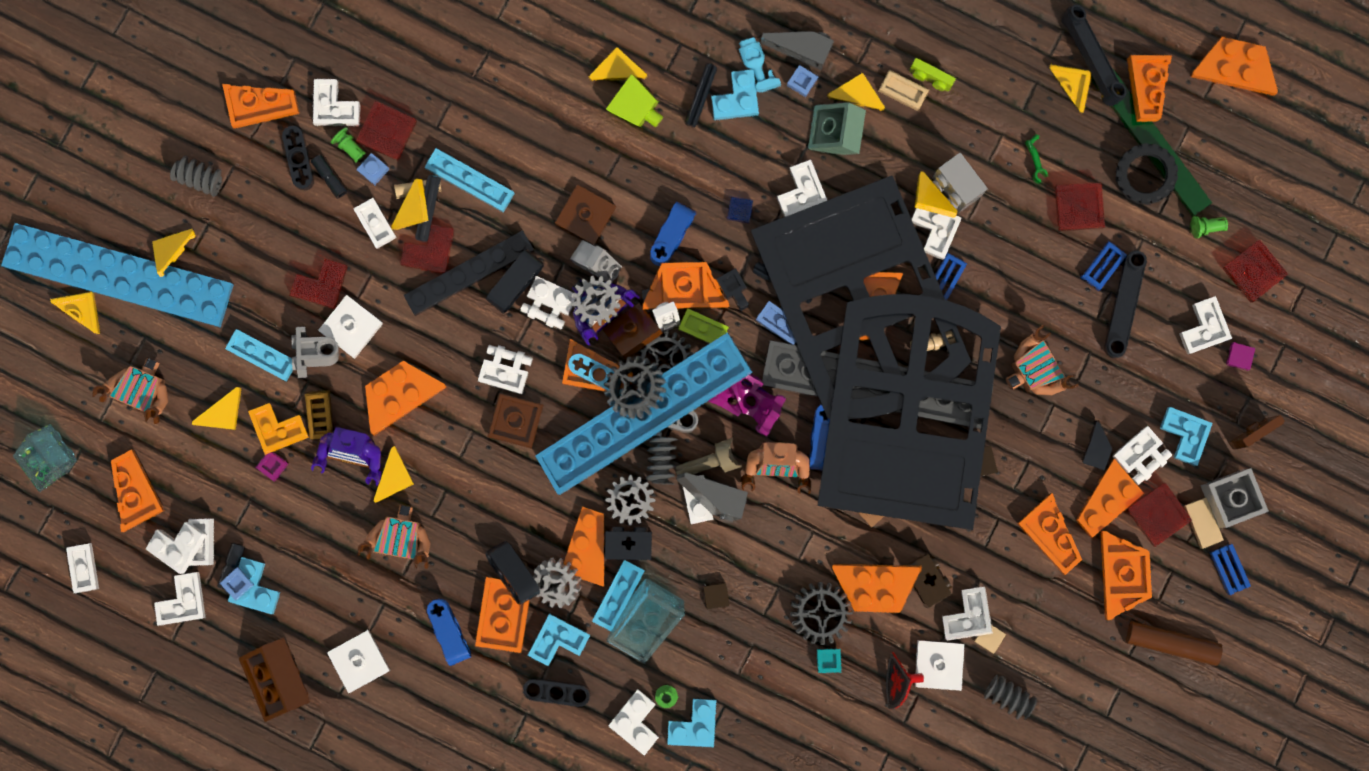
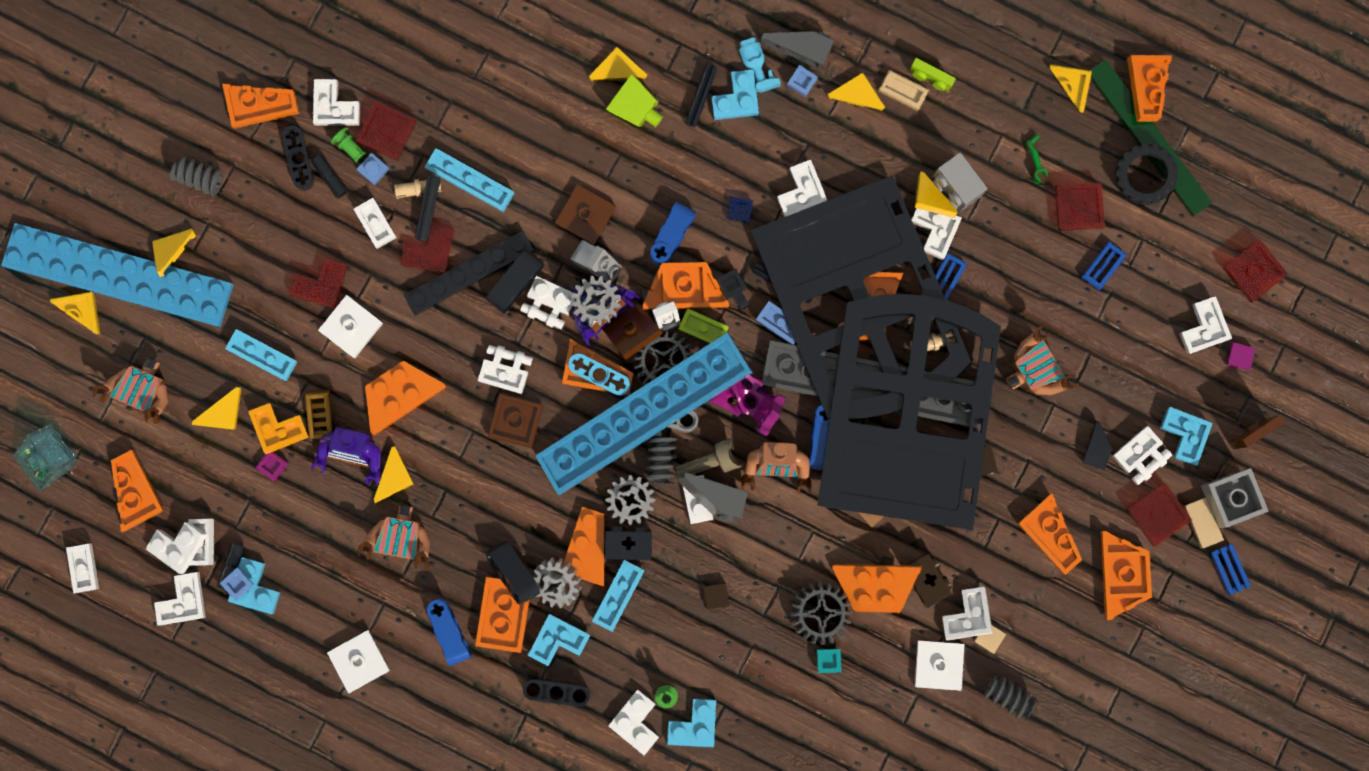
(274, 679): reddish brown slope -> none
(310, 352): light grey pin -> none
(413, 208): yellow tile -> none
(641, 380): dark grey gear -> none
(646, 620): clear light blue slope -> none
(837, 128): sand green slope -> none
(899, 682): shield -> none
(1110, 498): orange wing -> none
(1112, 90): black piece -> none
(1125, 304): black piece -> none
(1174, 643): reddish brown brick -> none
(1203, 226): bright green pin -> none
(1239, 66): orange wing -> none

